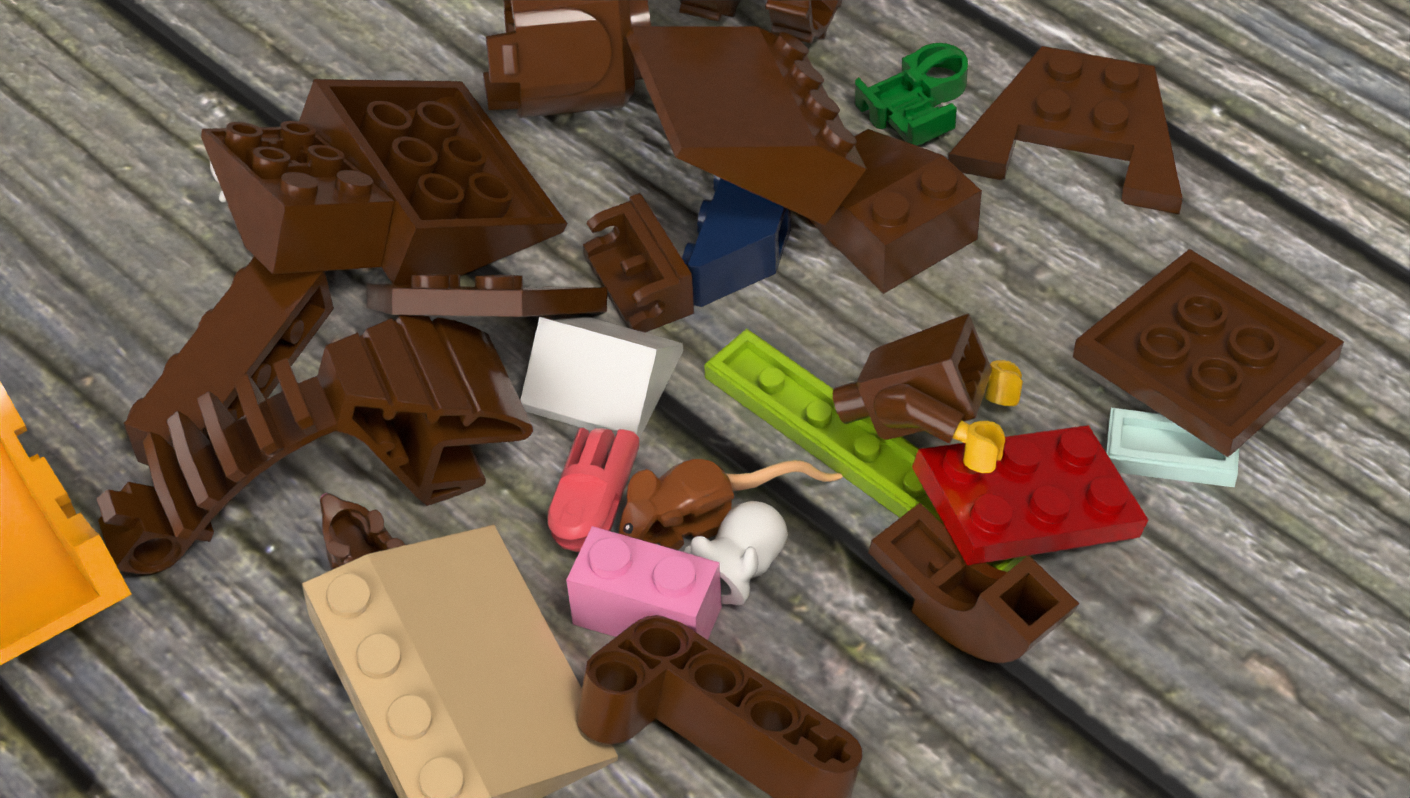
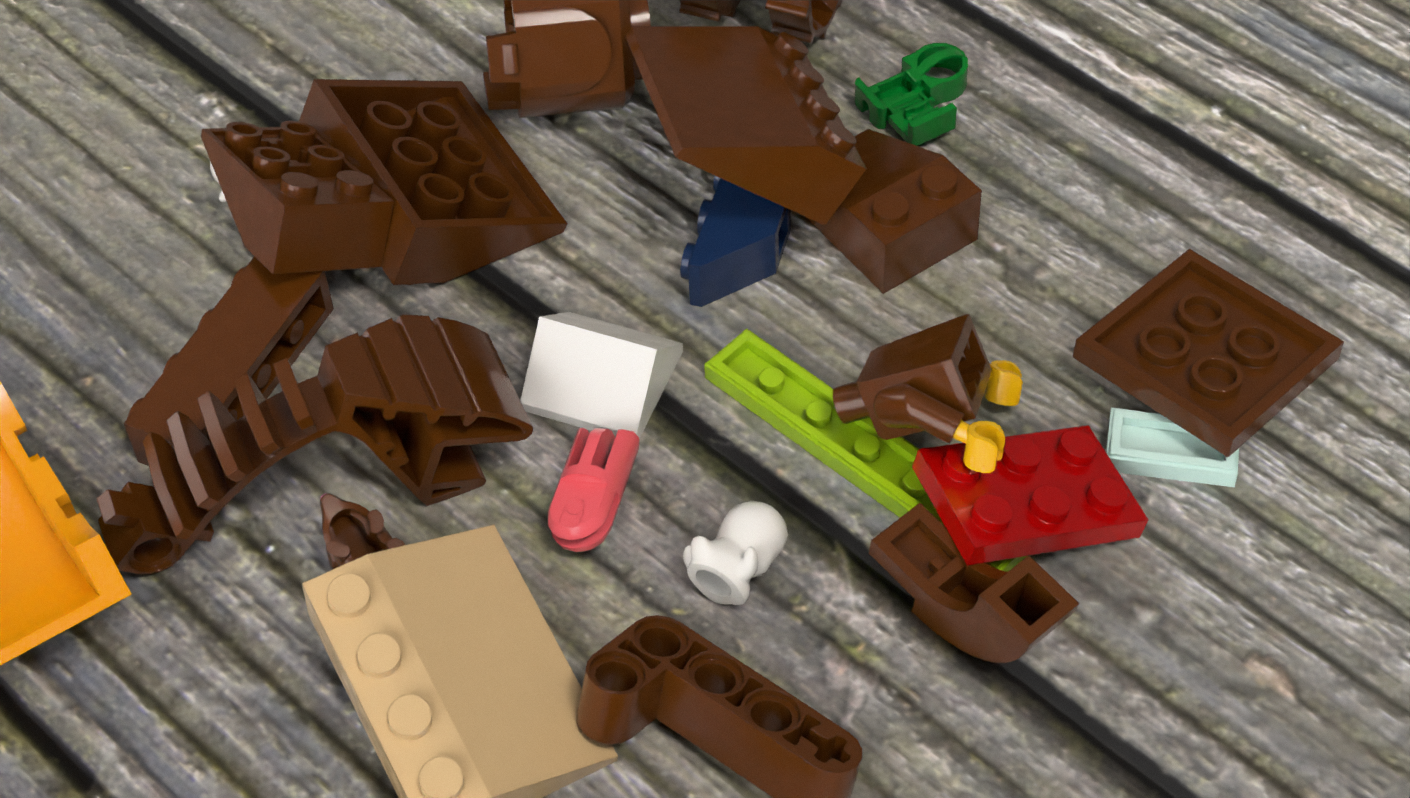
(490, 297): reddish brown wing -> none
(628, 579): bright pink brick -> none
(639, 266): reddish brown hinge -> none
(693, 499): dark orange animal -> none
(1082, 107): reddish brown wing -> none

